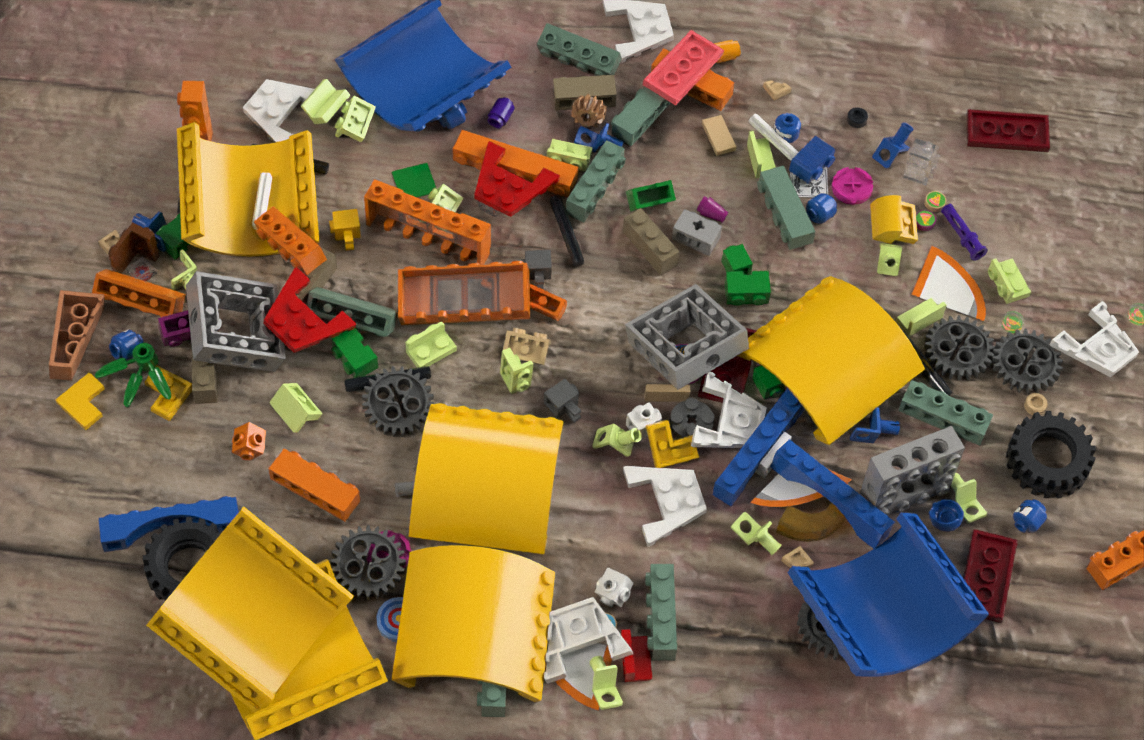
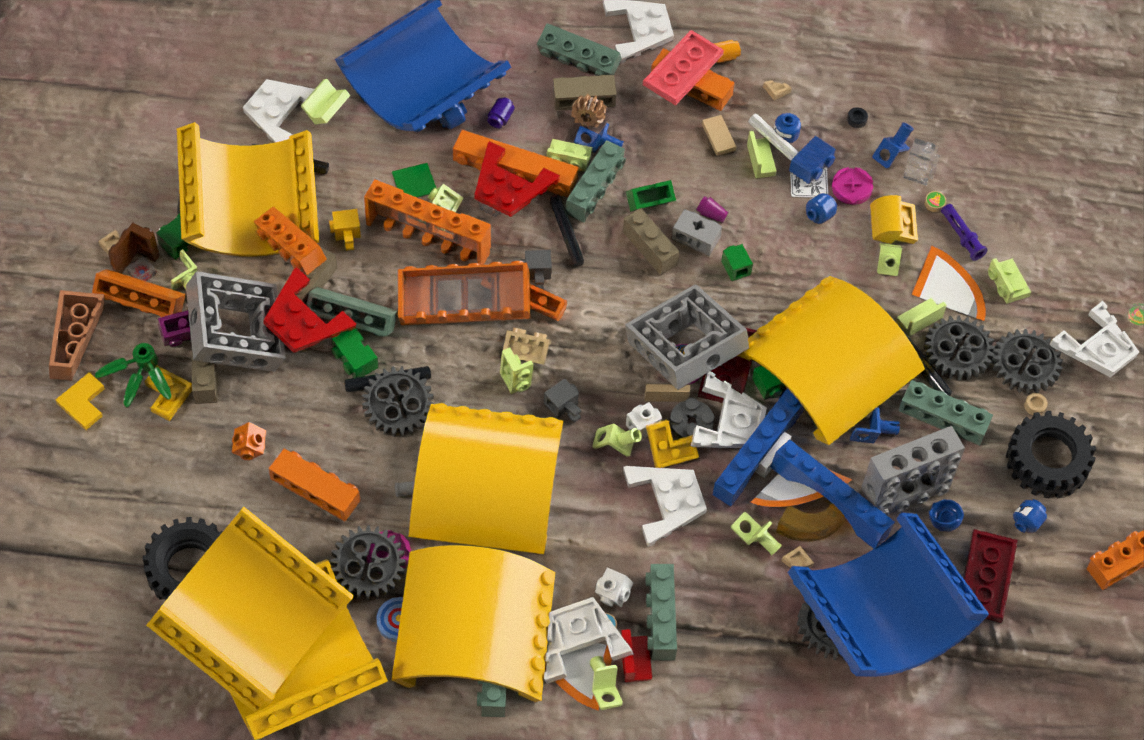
(122, 530): blue arch -> none
(124, 343): blue head -> none
(153, 224): blue bracket -> none
(195, 107): orange brick -> none
(262, 196): white axle -> none
(294, 406): yellowish green panel -> none
(355, 119): yellowish green bracket -> none
(430, 345): yellowish green bracket -> none
(638, 115): sand green brick -> none
(747, 289): green brick -> none
(786, 207): sand green brick -> none
(925, 220): tile -> none
(966, 497): yellowish green bracket -> none
(1008, 130): dark red tile -> none
(1012, 321): clear tile -> none

